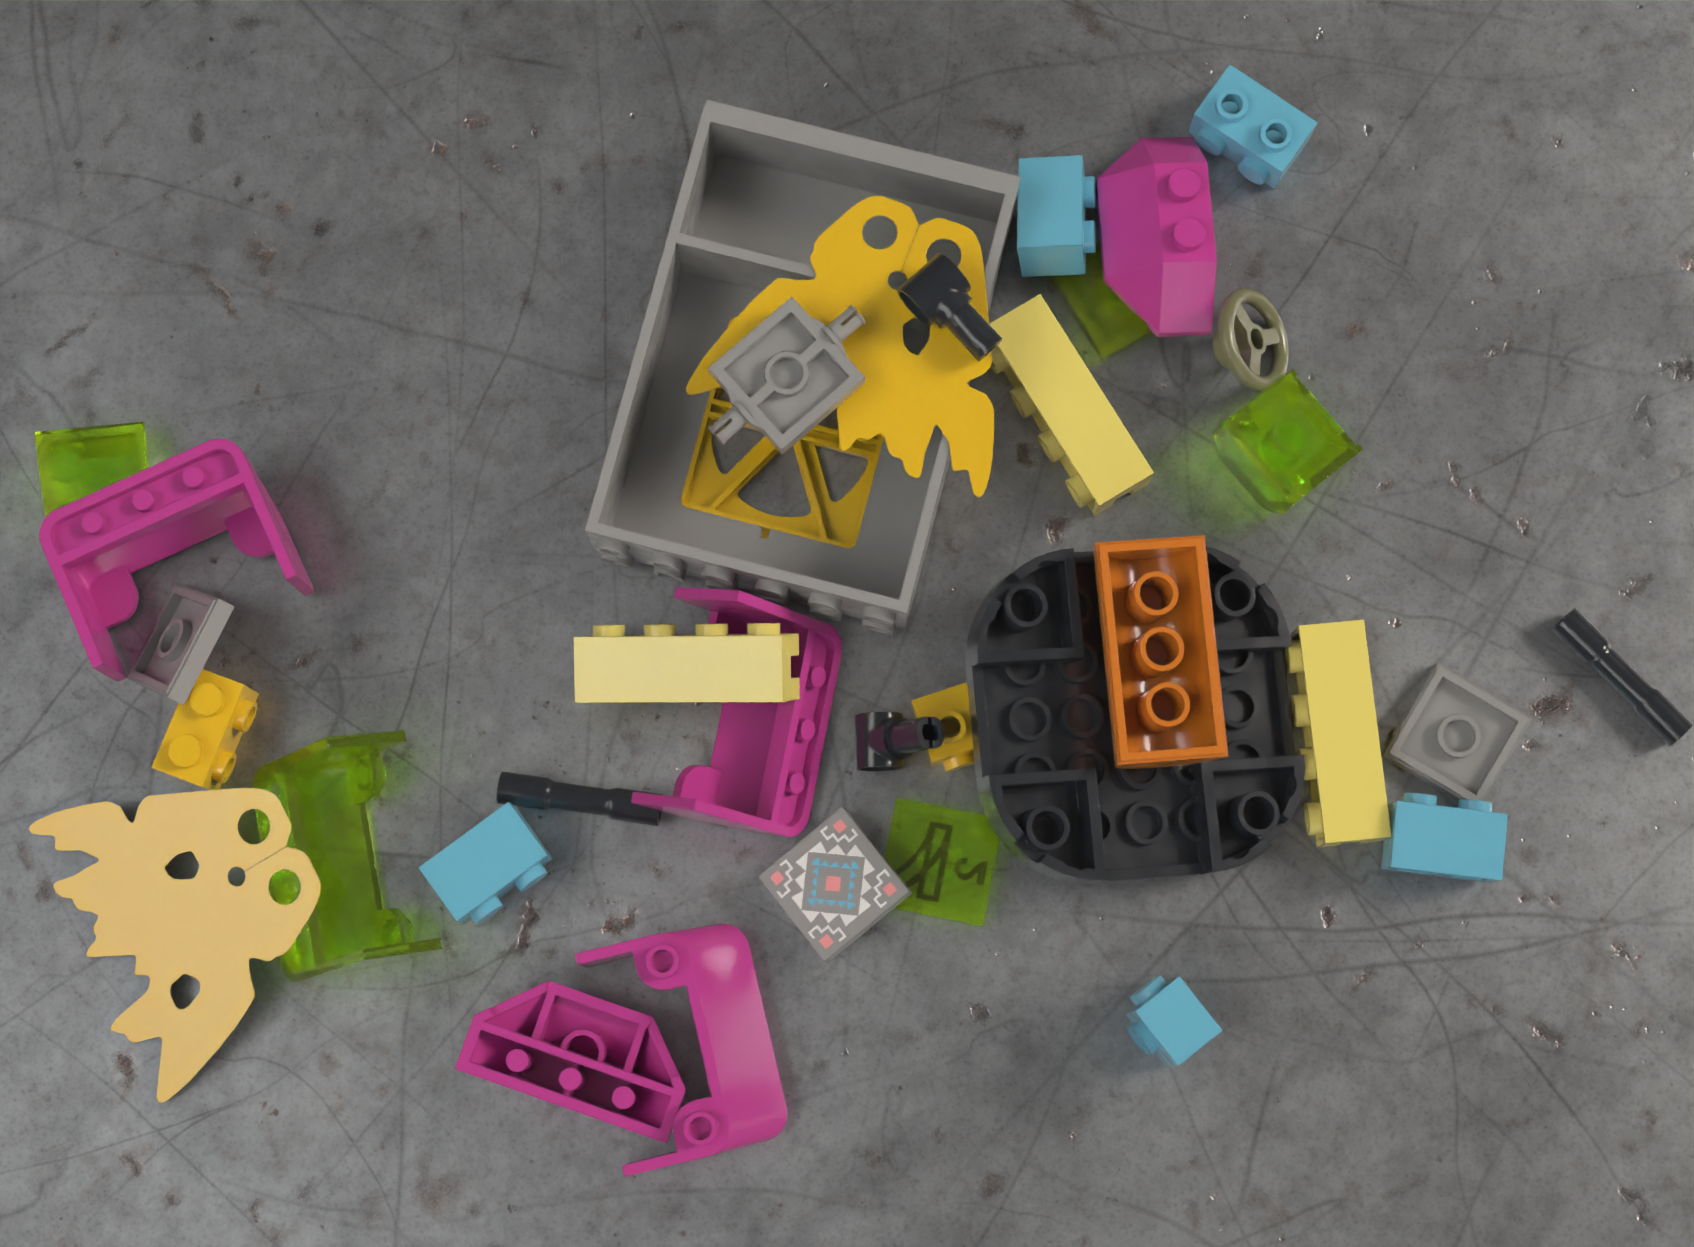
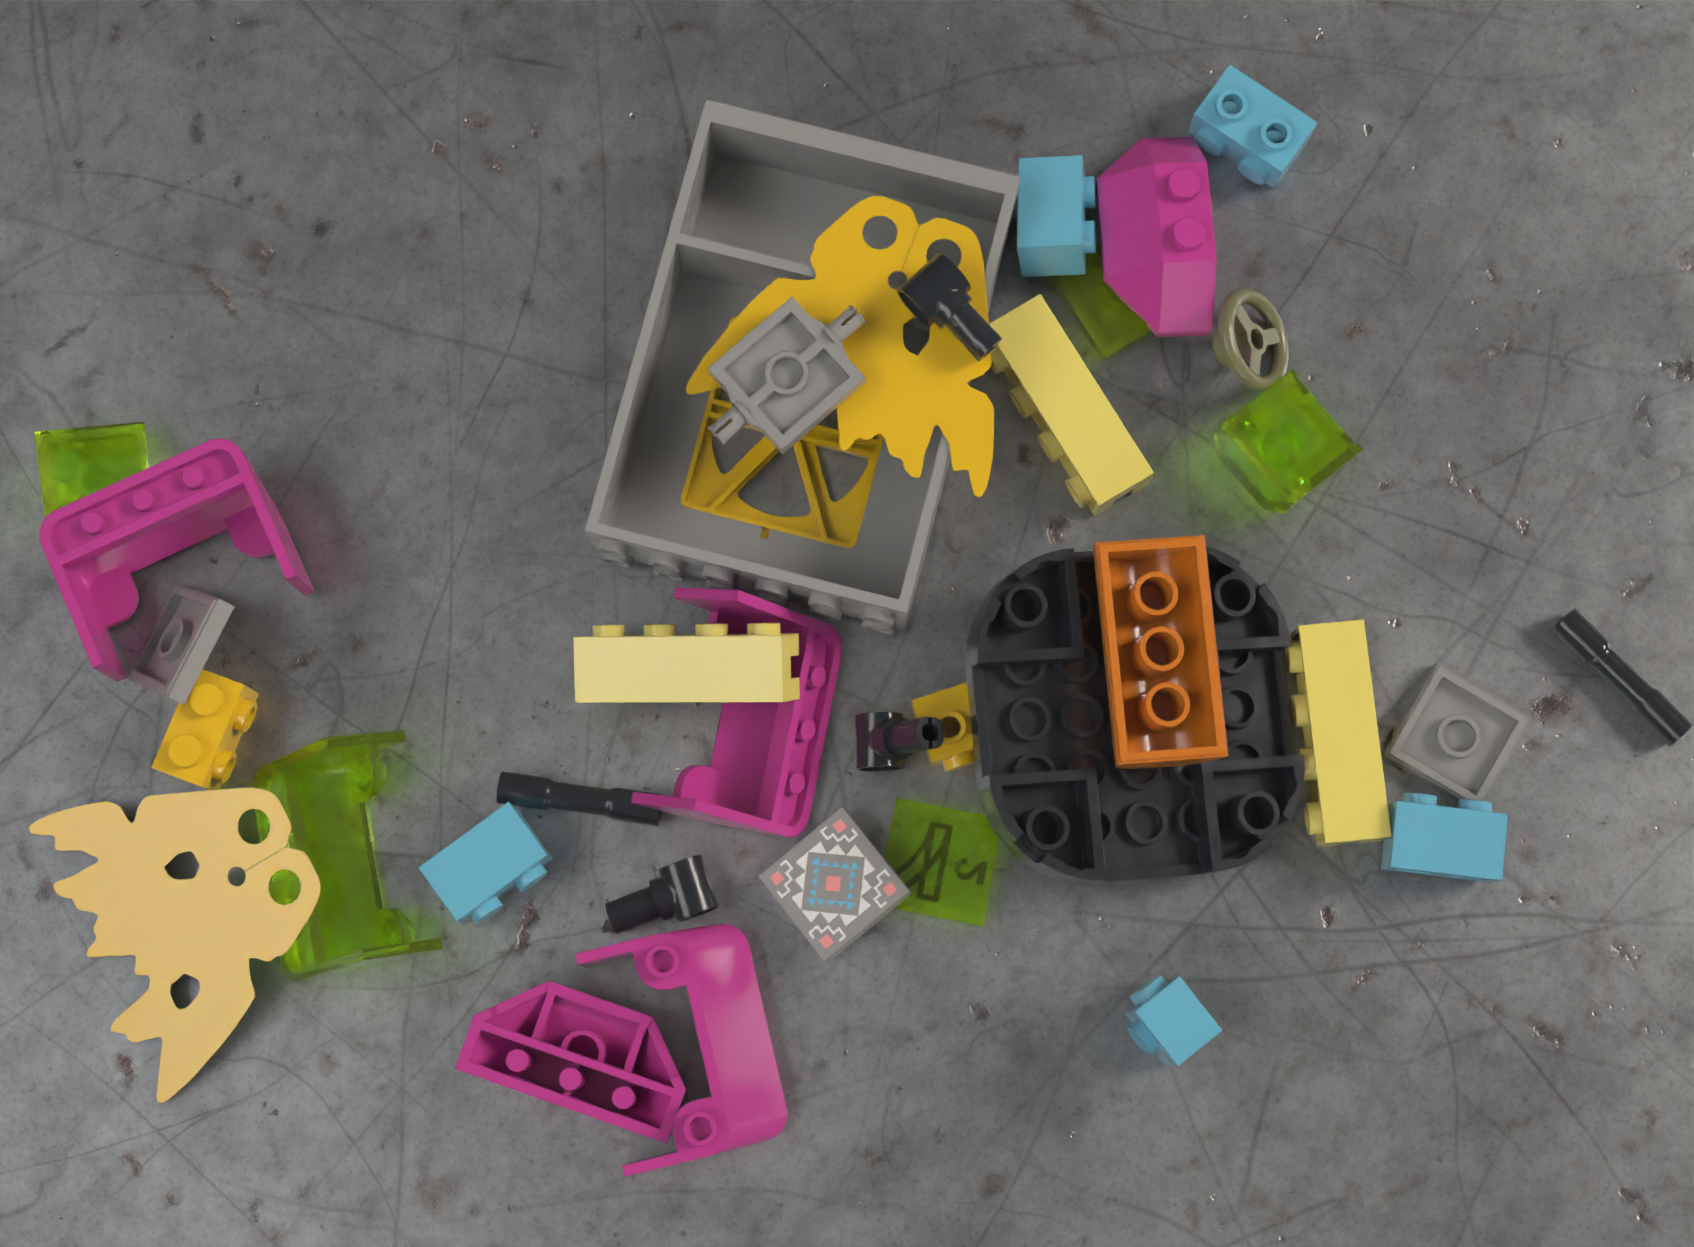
(677, 893): none -> black pin

